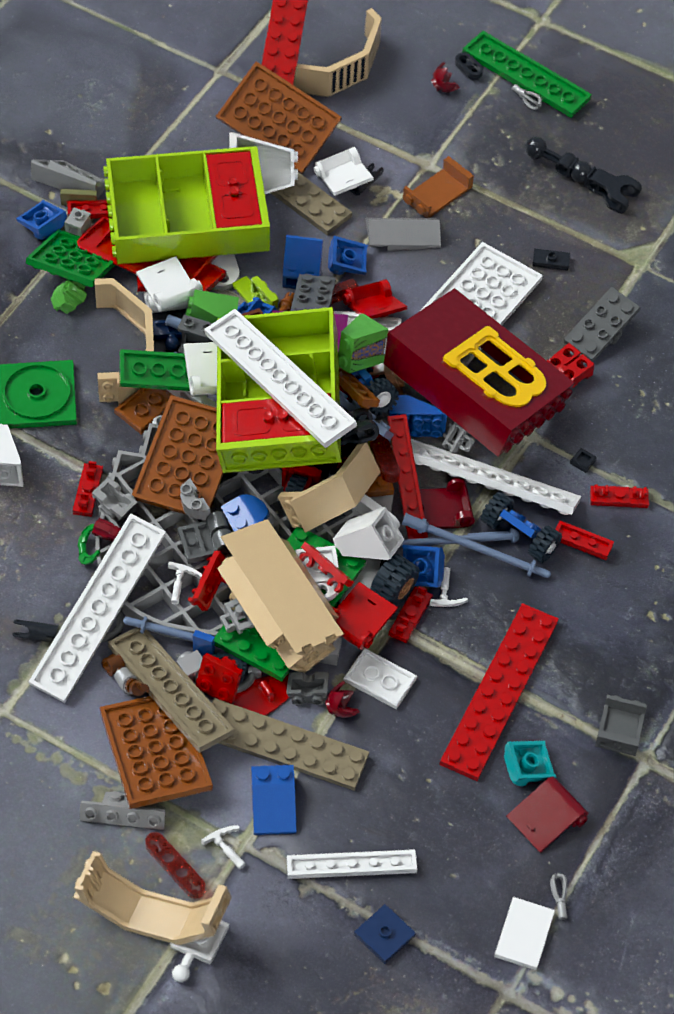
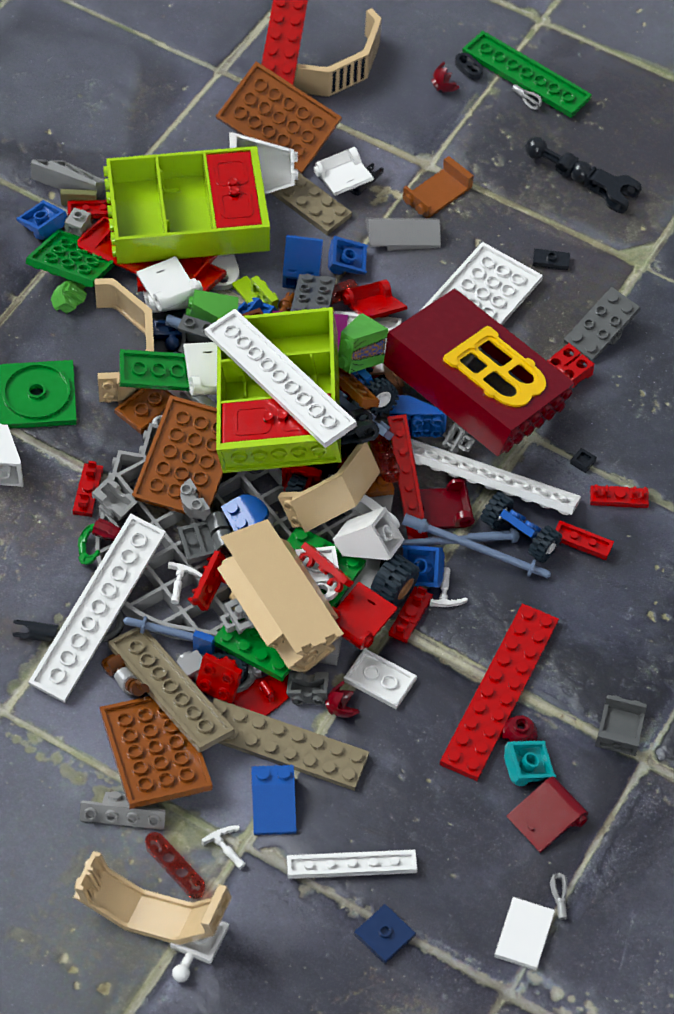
(515, 734): none -> dark red piece

